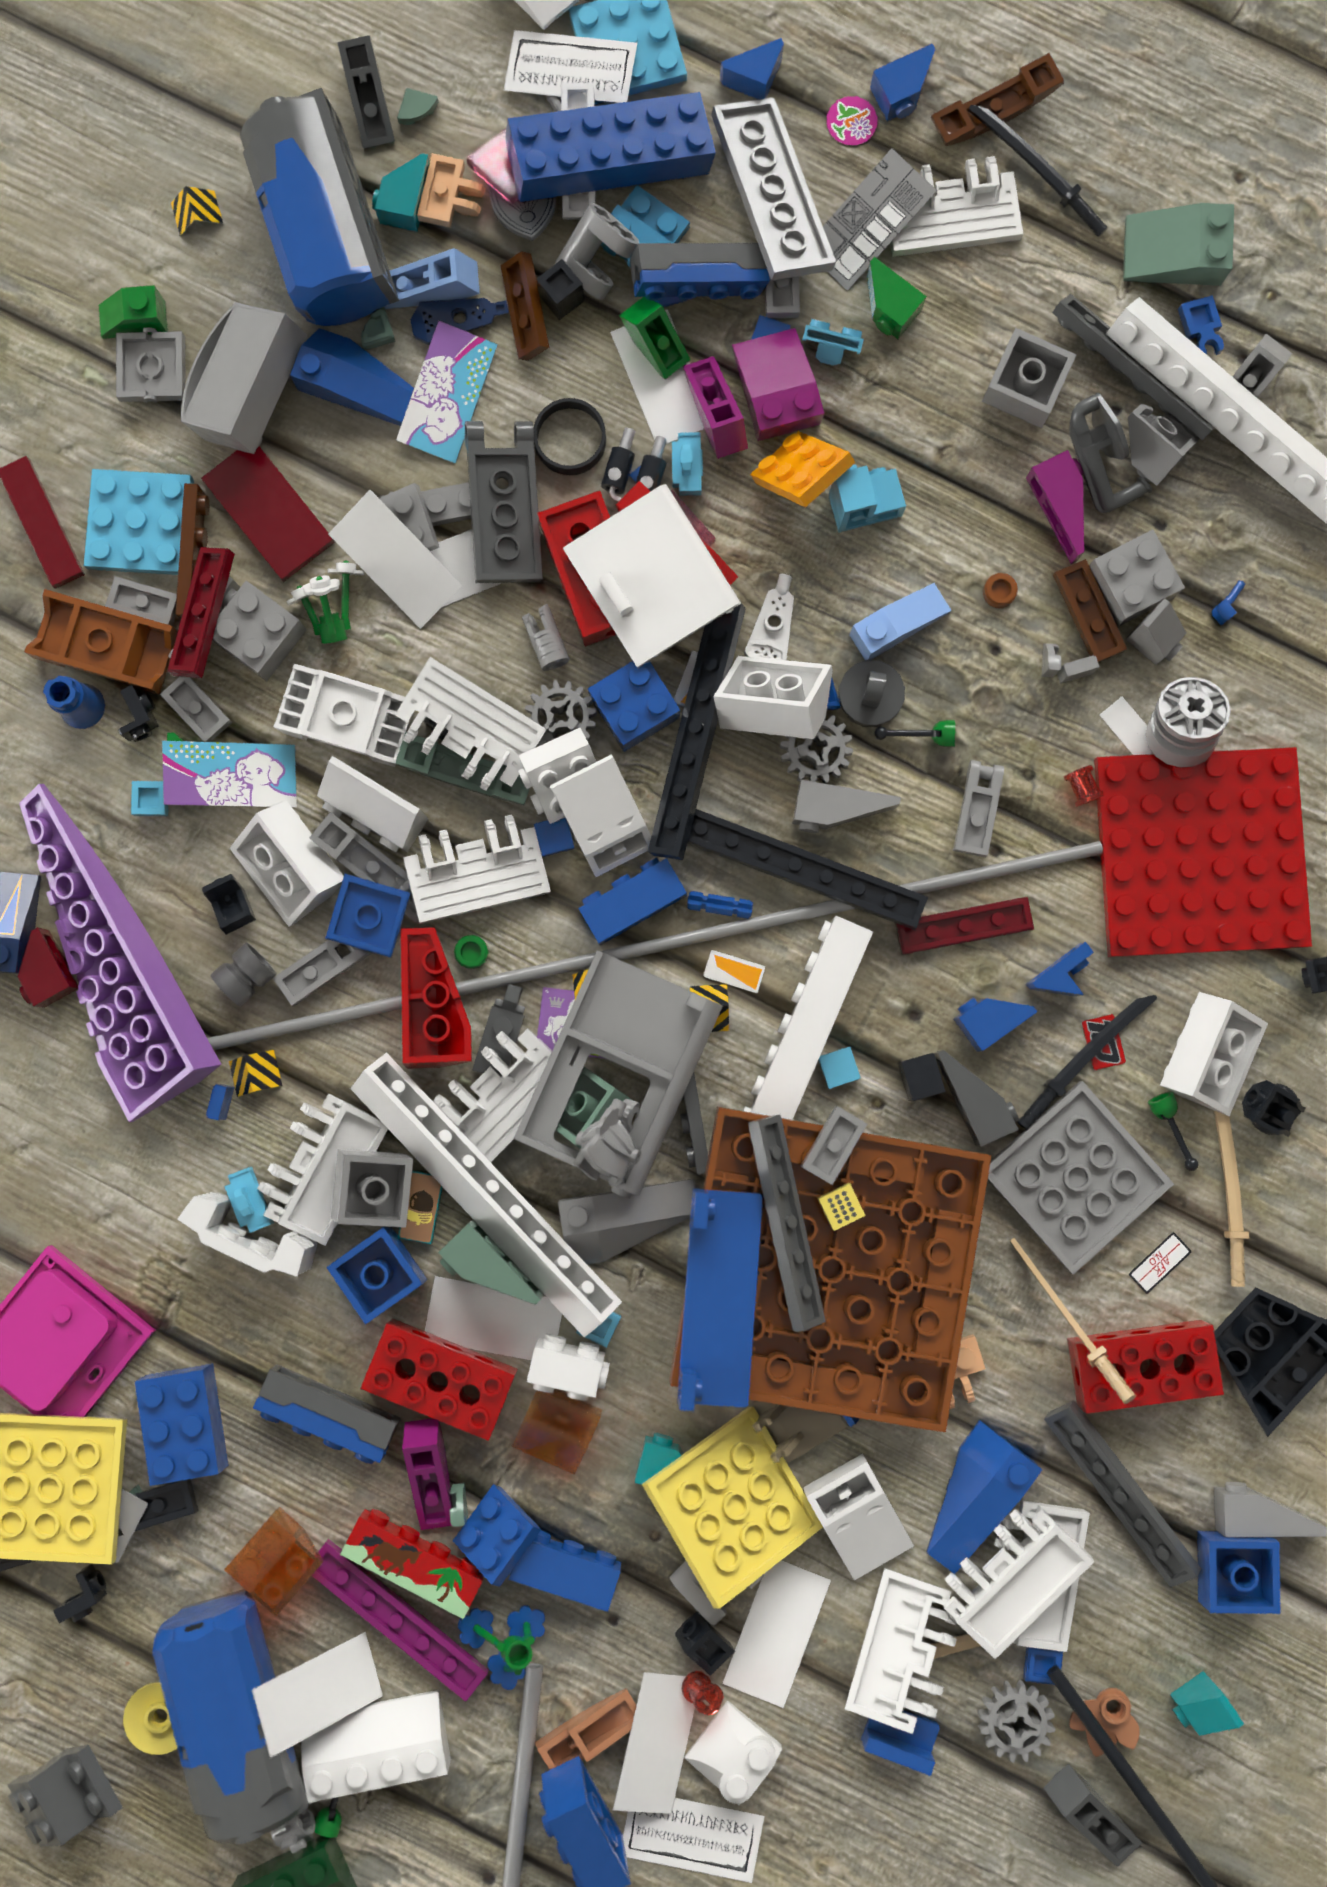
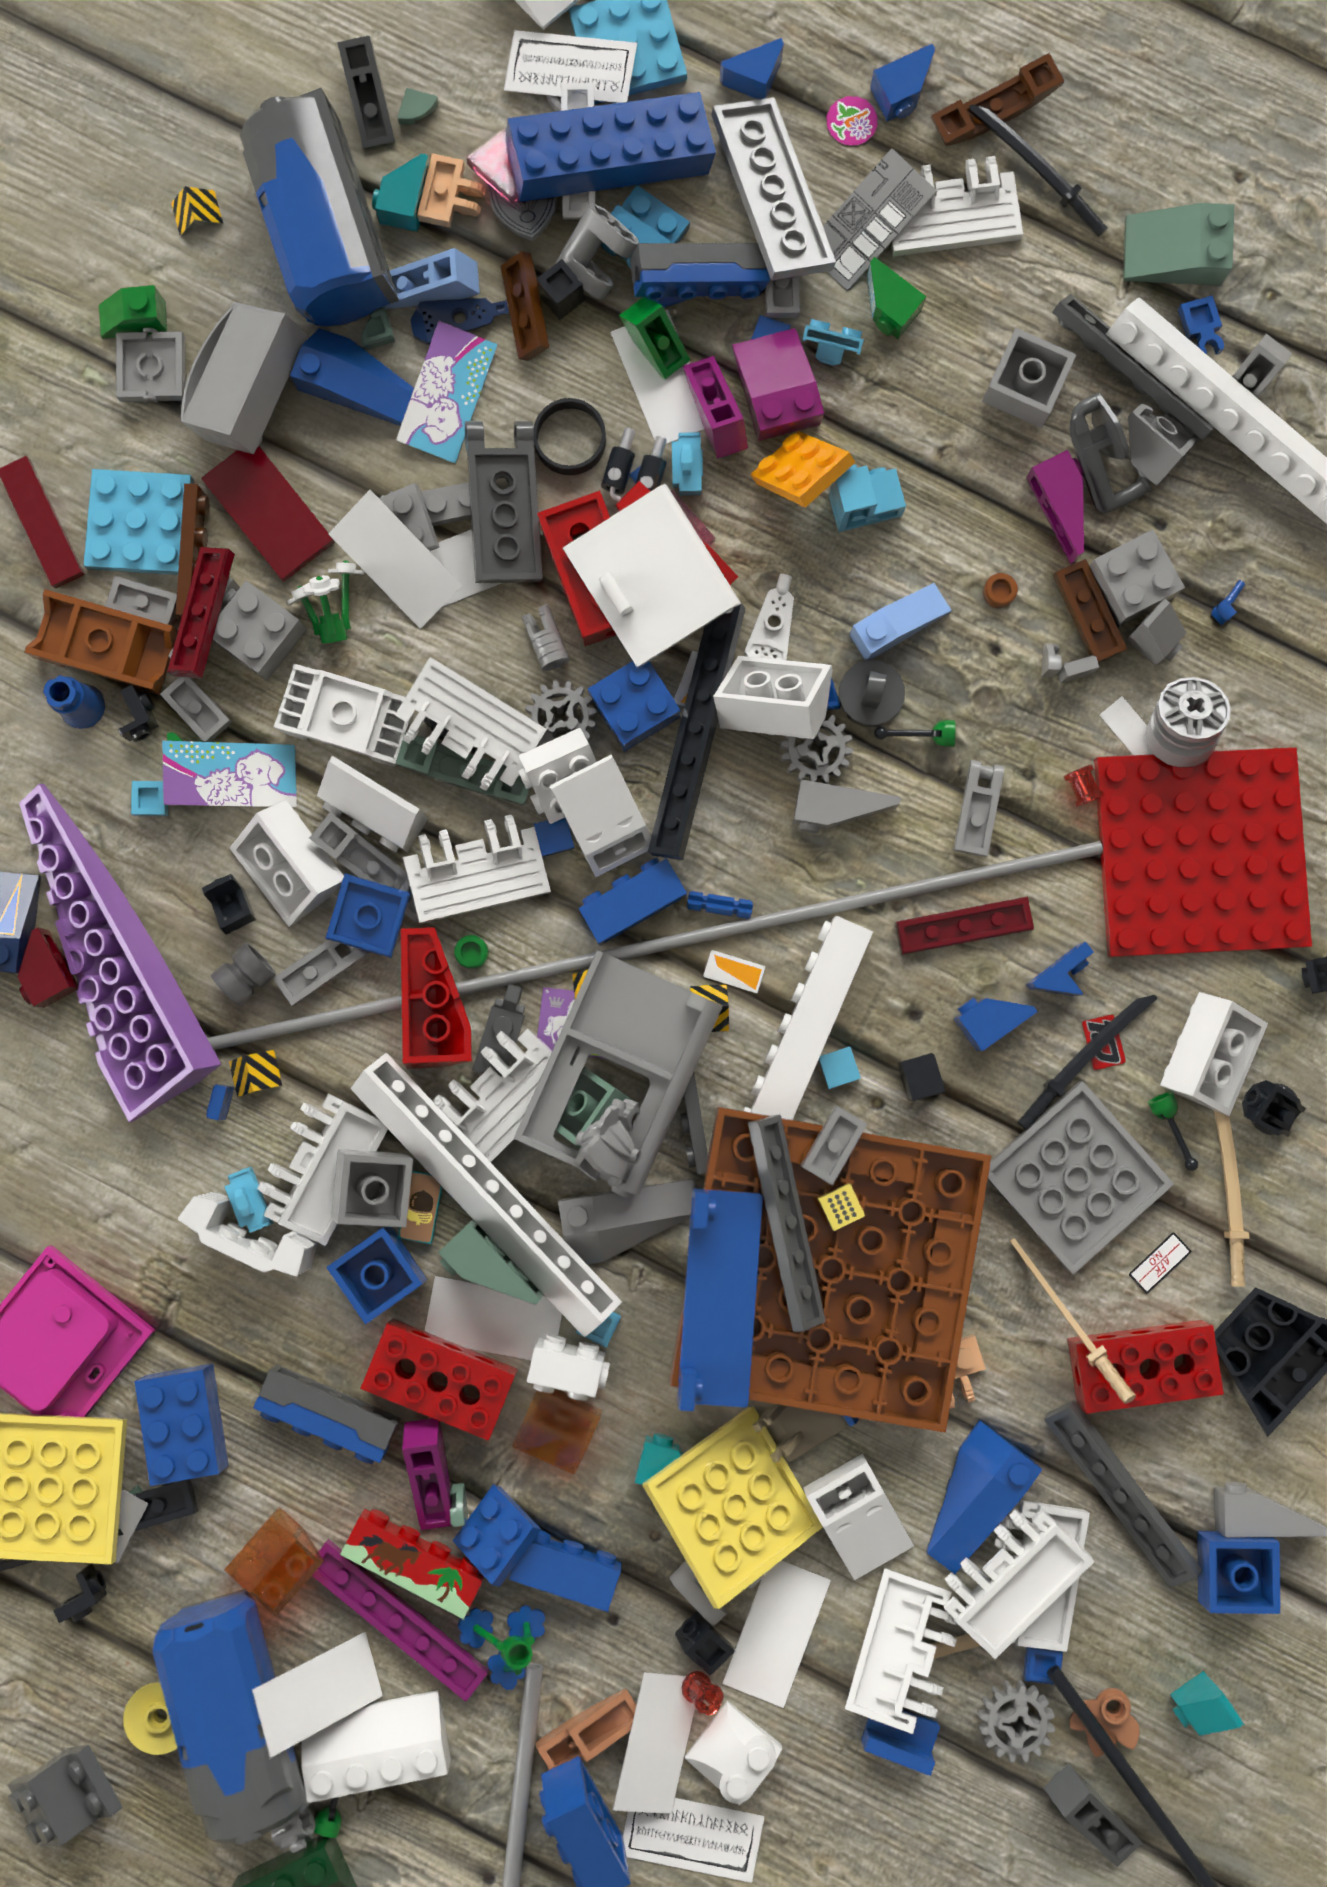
(807, 870): black plate -> none
(981, 1107): dark grey slope -> none

